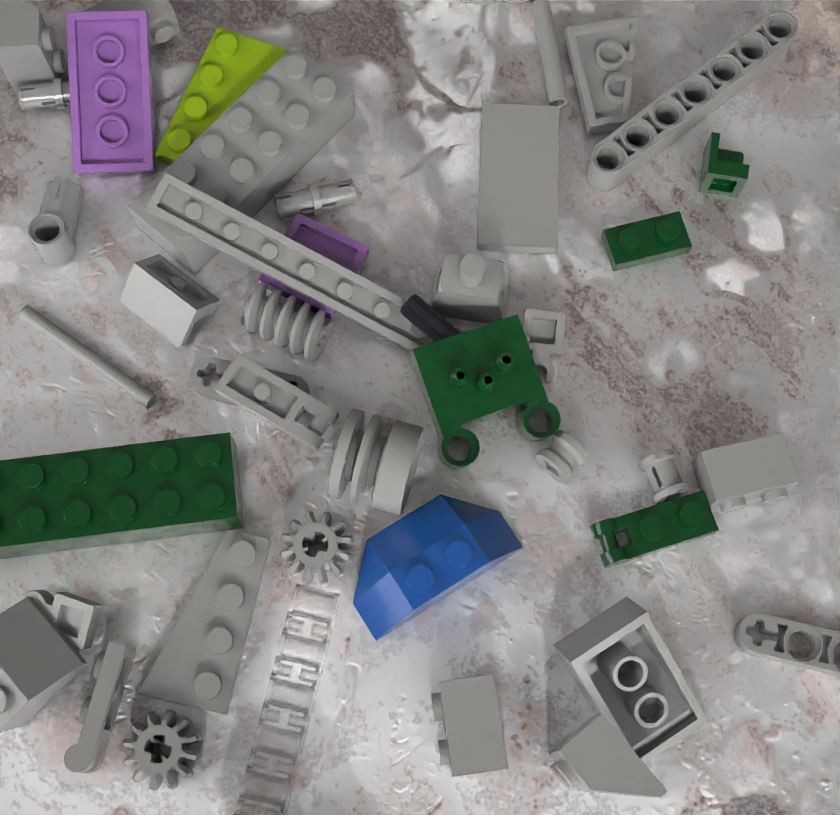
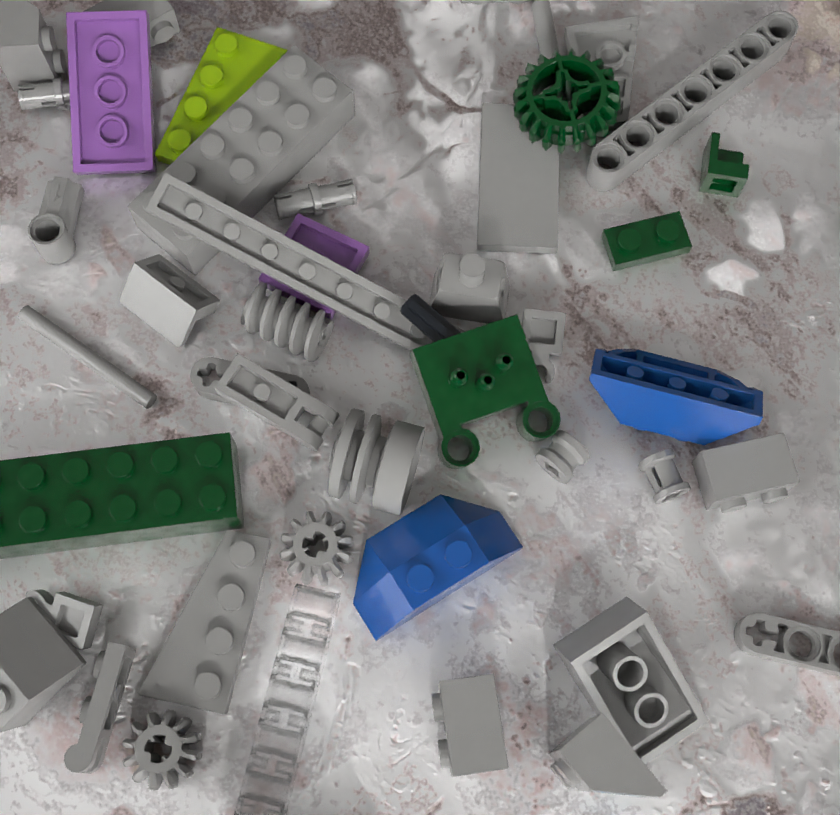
(583, 84): none -> dark green gear
(655, 528): dark green plate -> none
(674, 396): none -> blue wedge

